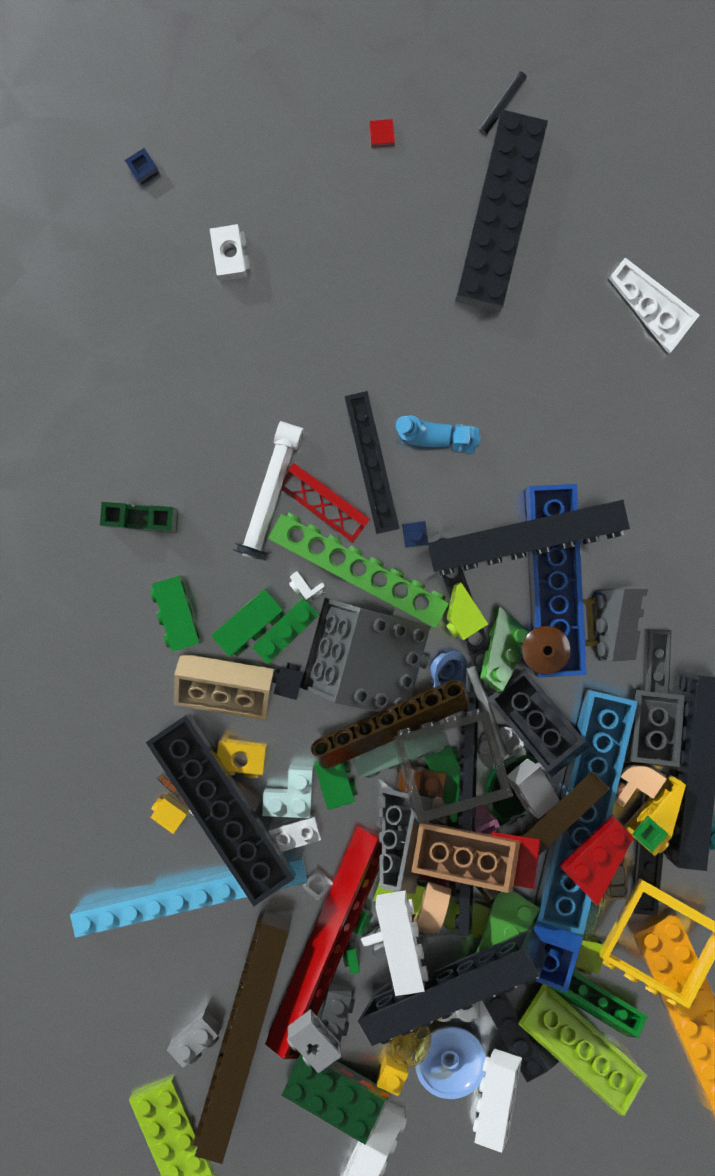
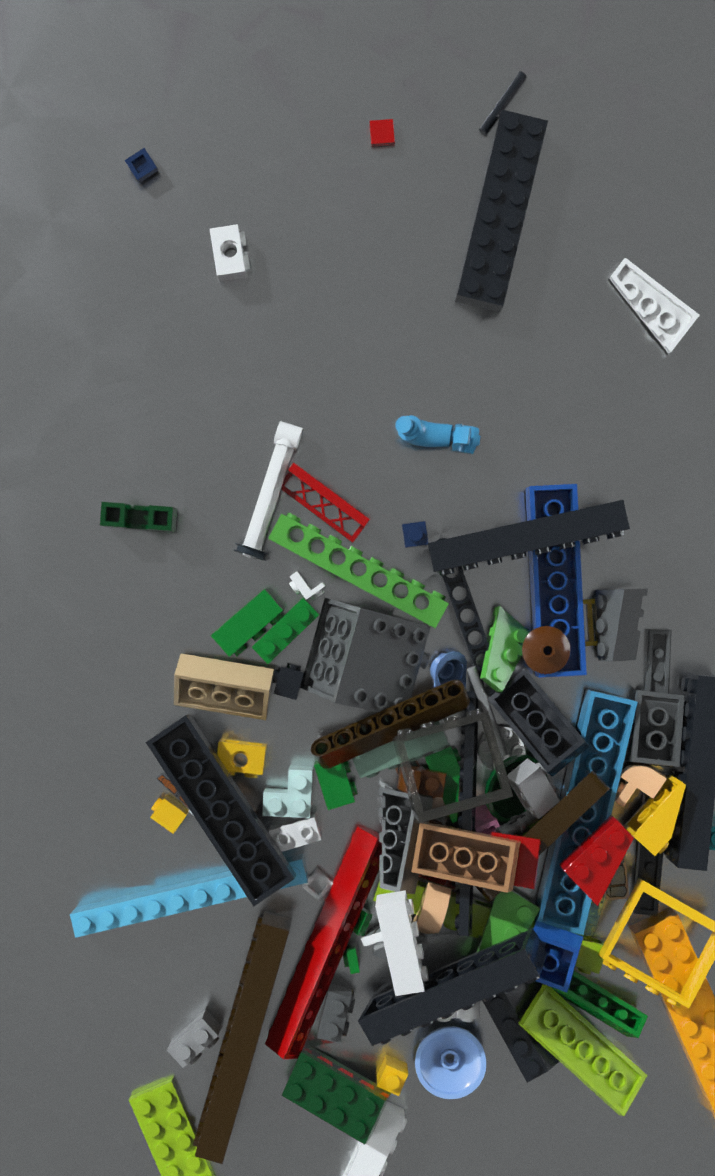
(175, 613): green brick -> none
(314, 1041): light grey brick -> none
(371, 462): black plate -> none
(409, 1044): clear yellow piece -> none
(463, 614): lime slope -> none
(497, 1099): white brick -> none
(649, 833): green plate -> none

